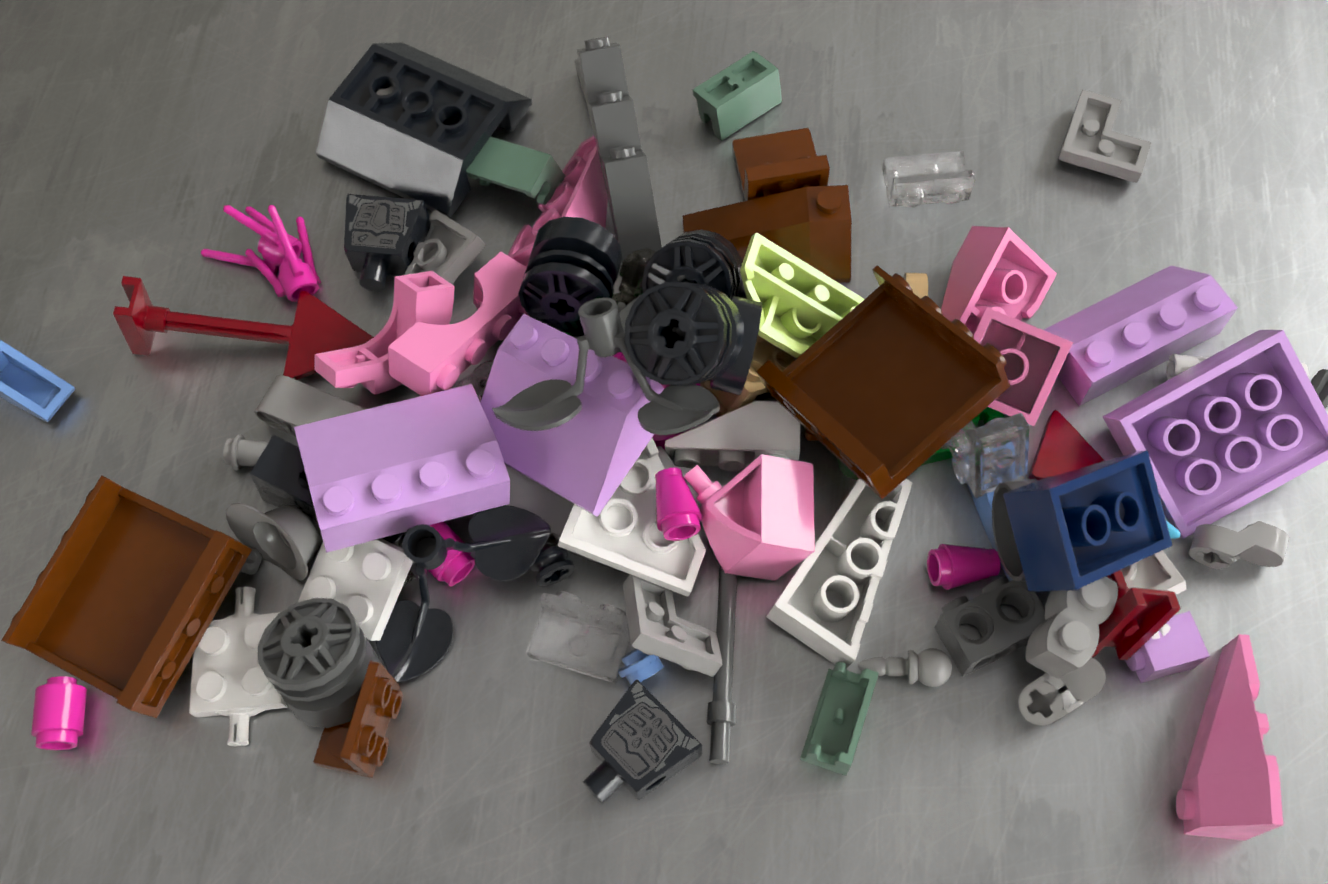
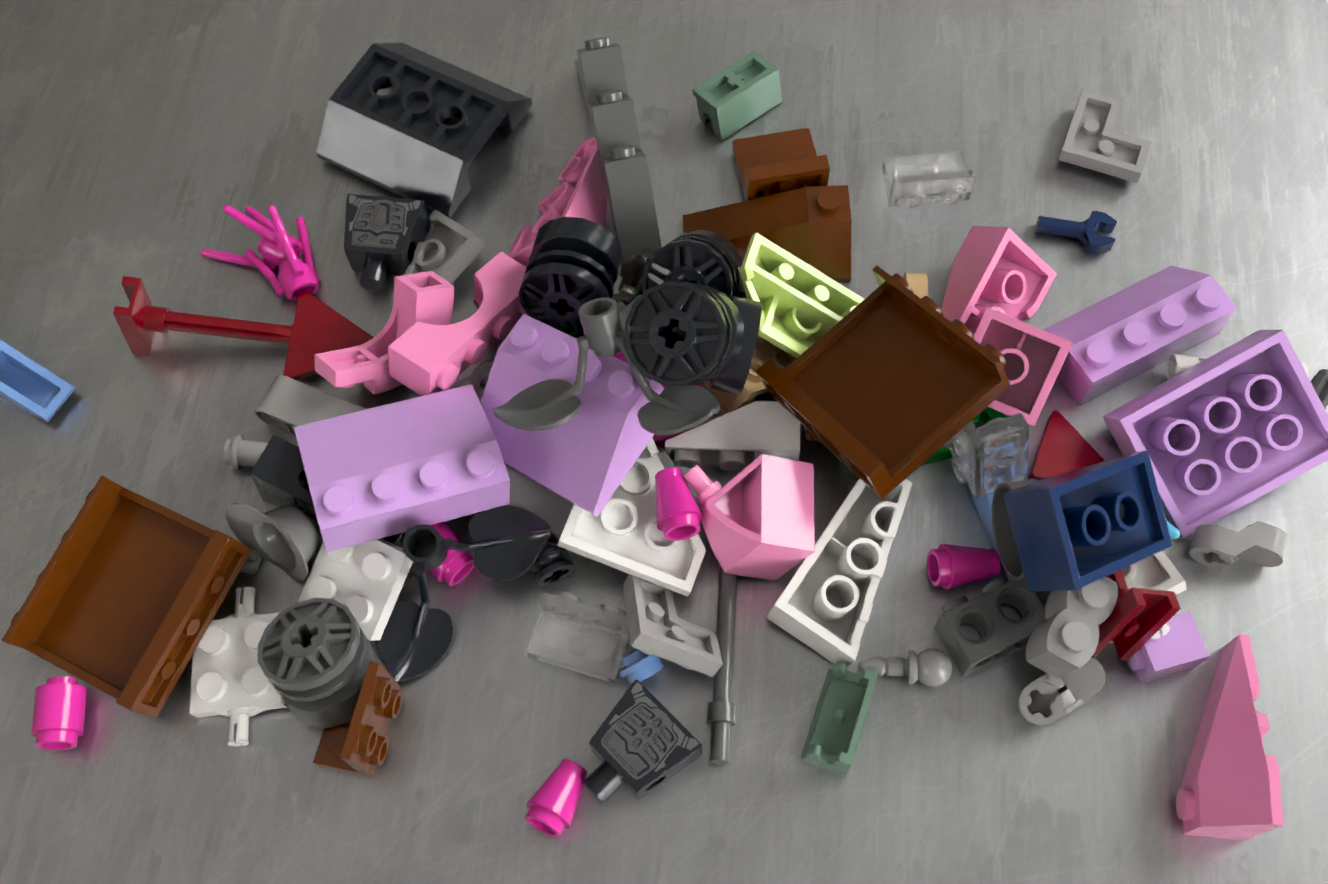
(516, 169): sand green hinge -> none
(556, 800): none -> dark pink cone
(1084, 230): none -> dark blue bar

